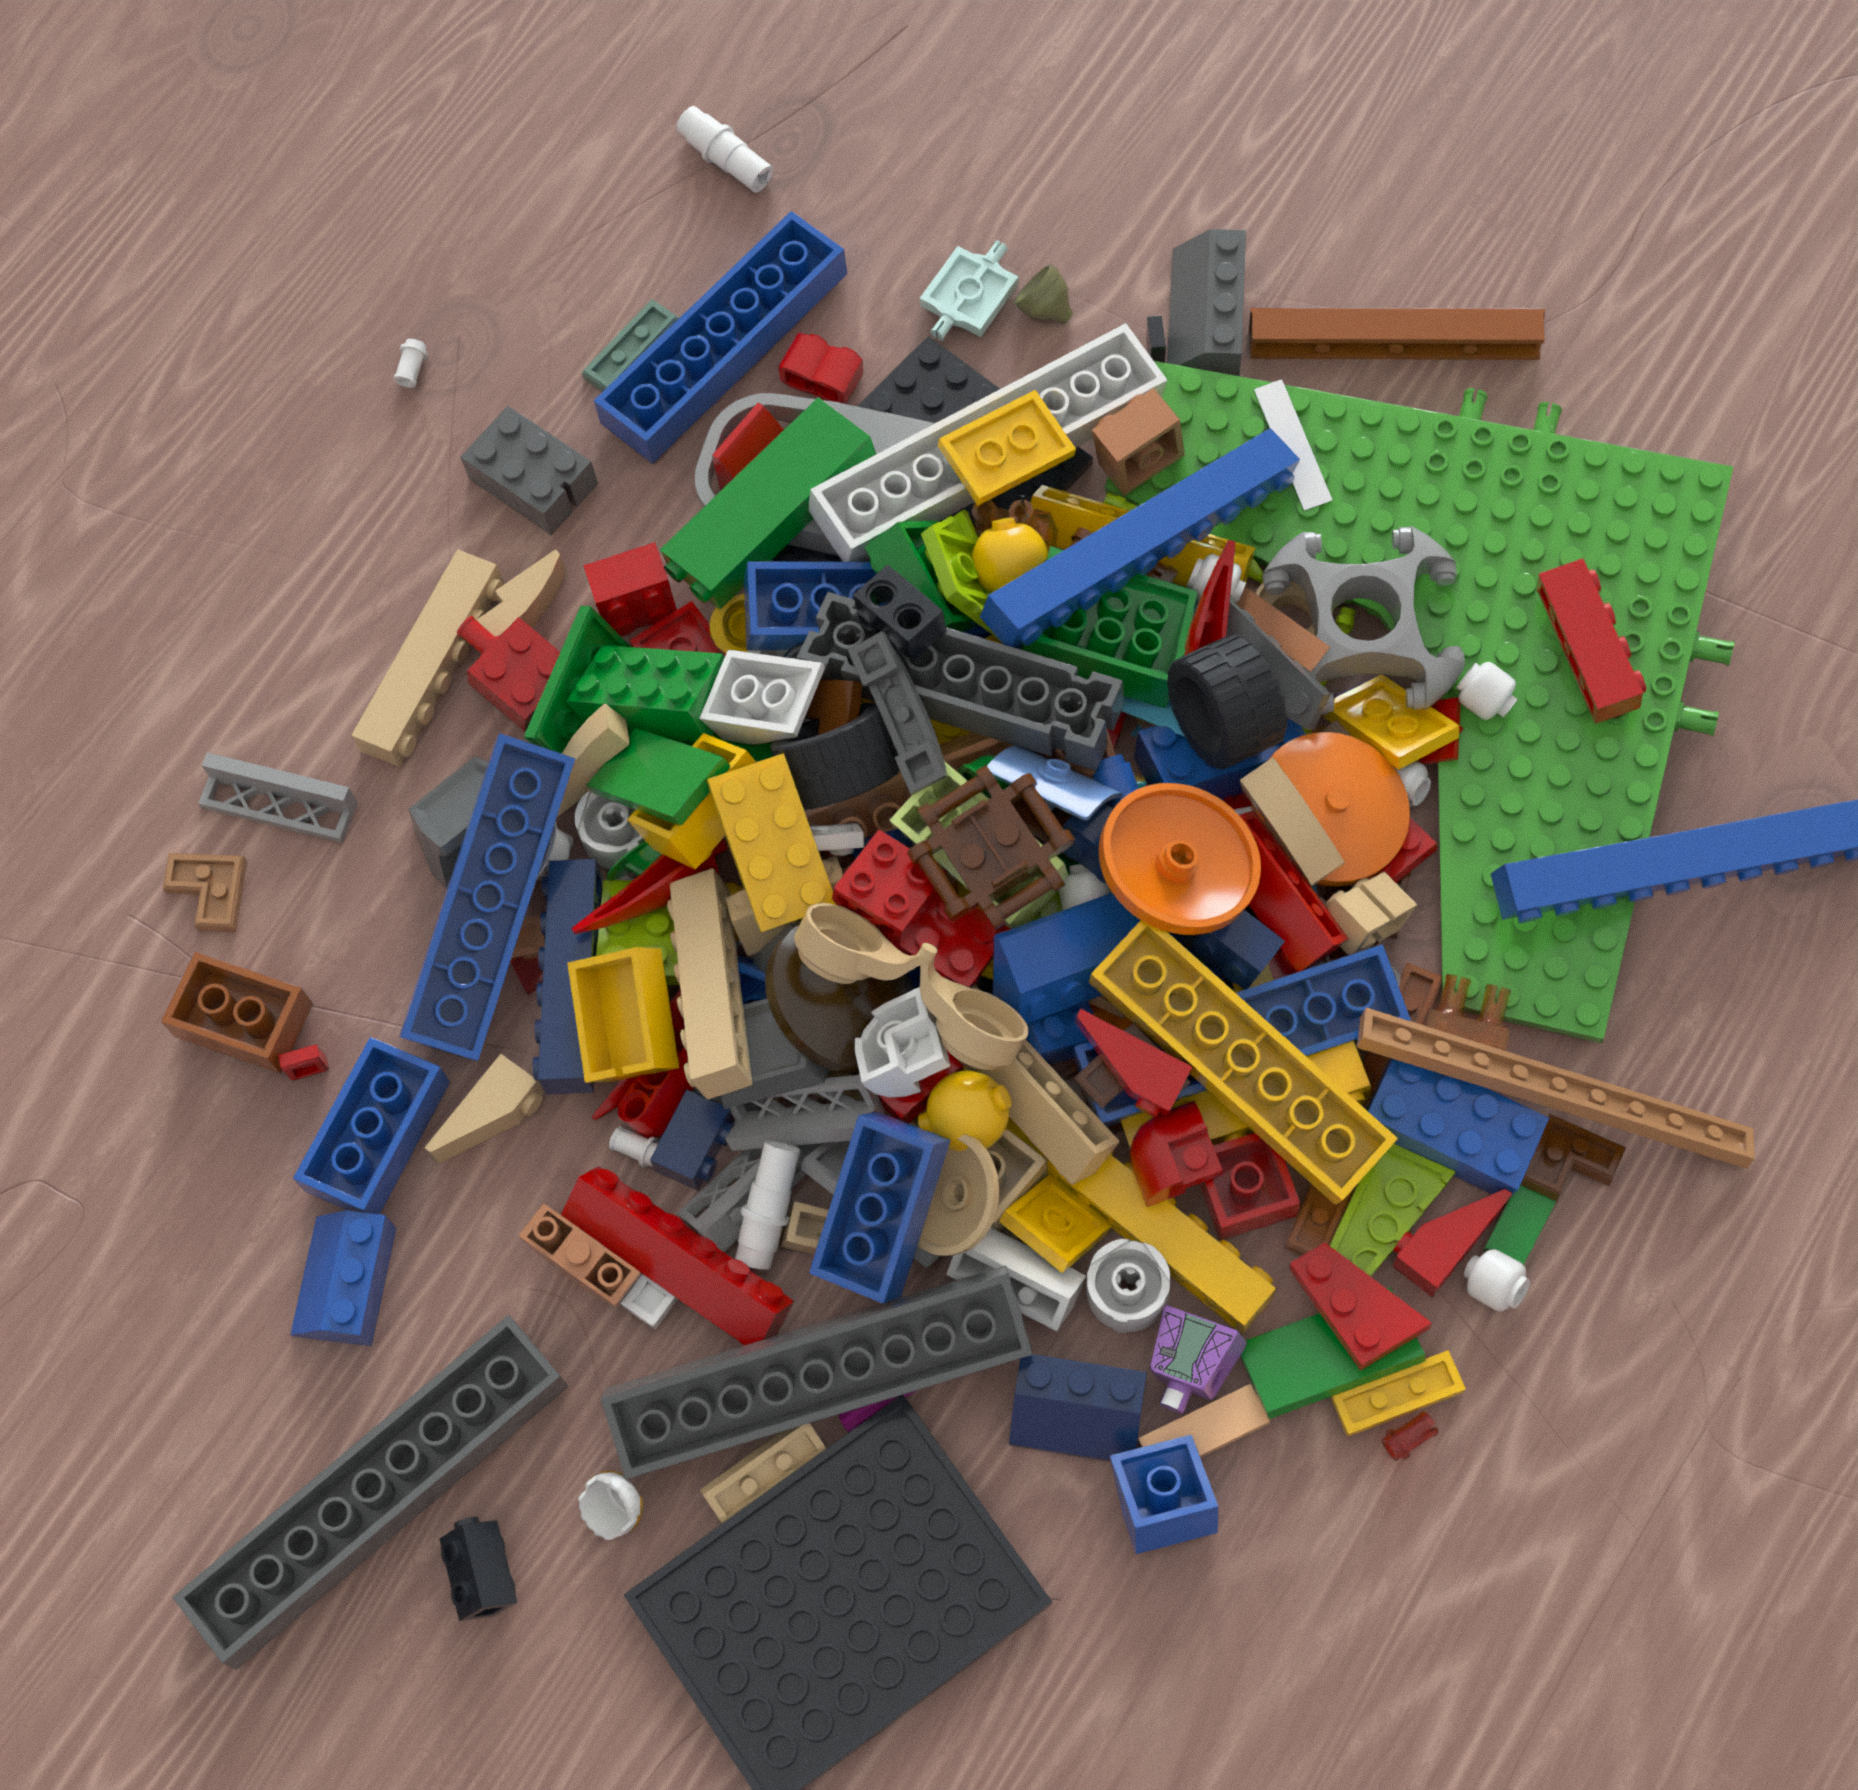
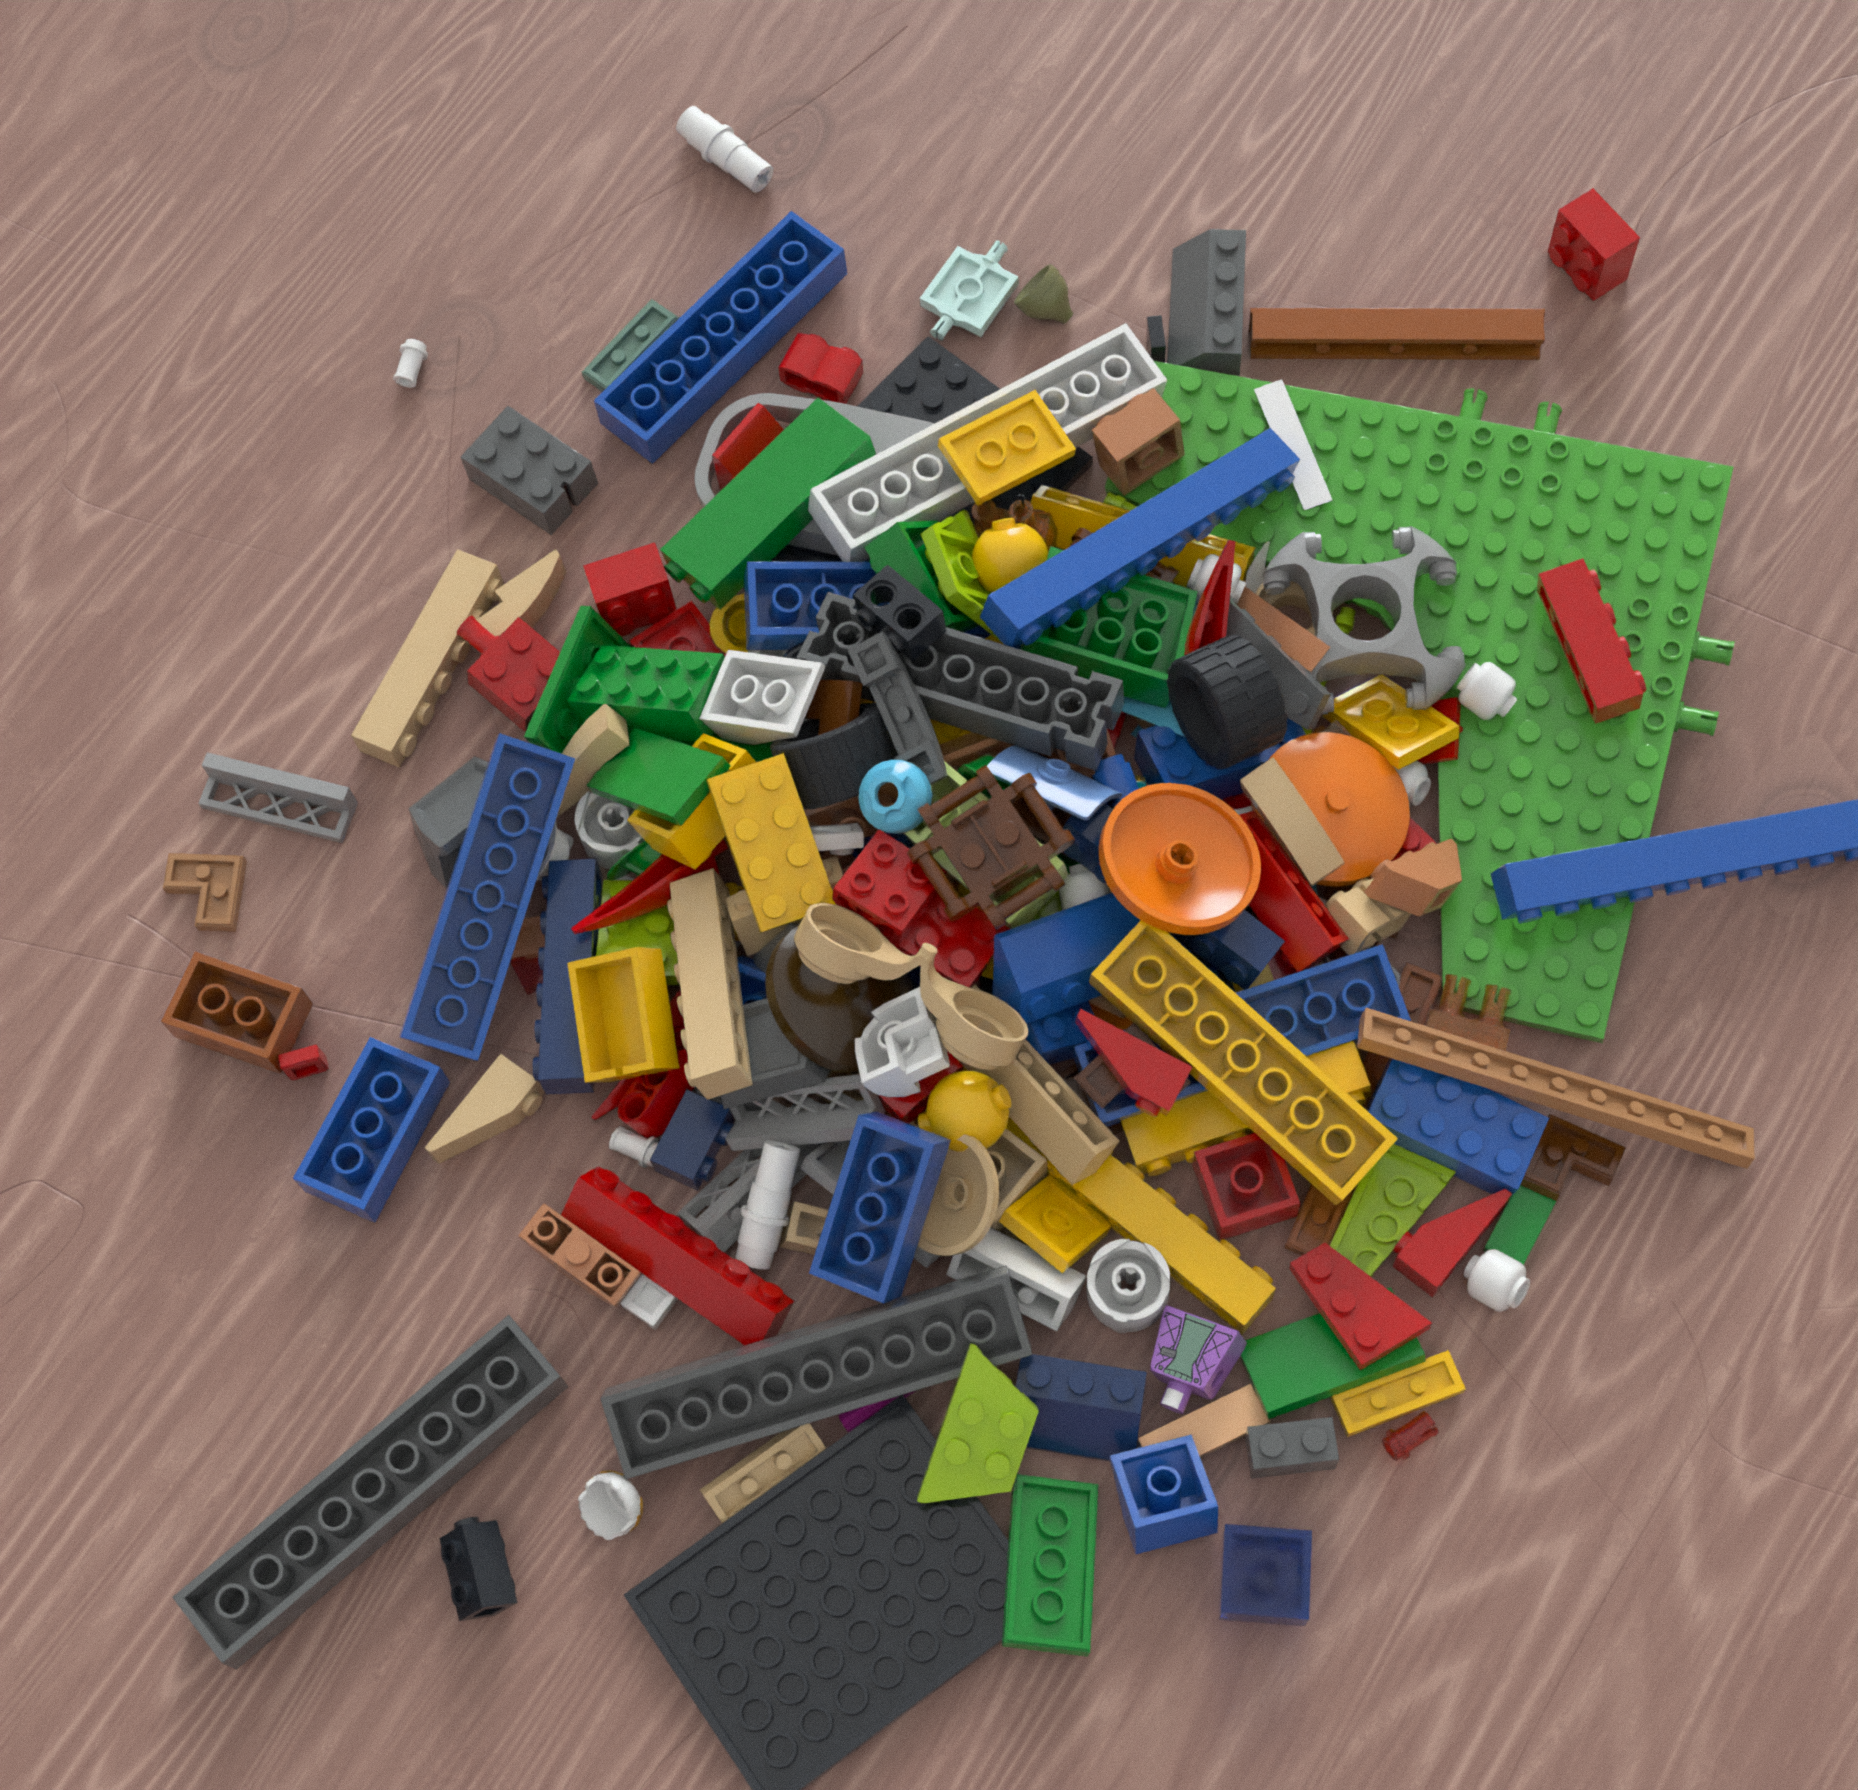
(344, 1278): blue slope -> none
(913, 793): none -> medium azure piece
(980, 1435): none -> lime wing
(1050, 1565): none -> green tile
(1173, 1154): red brick -> none
(1256, 569): none -> white sticker
(1265, 1575): none -> clear blue brick
(1291, 1447): none -> dark grey brick
(1419, 879): none -> nougat slope
(1593, 244): none -> red brick

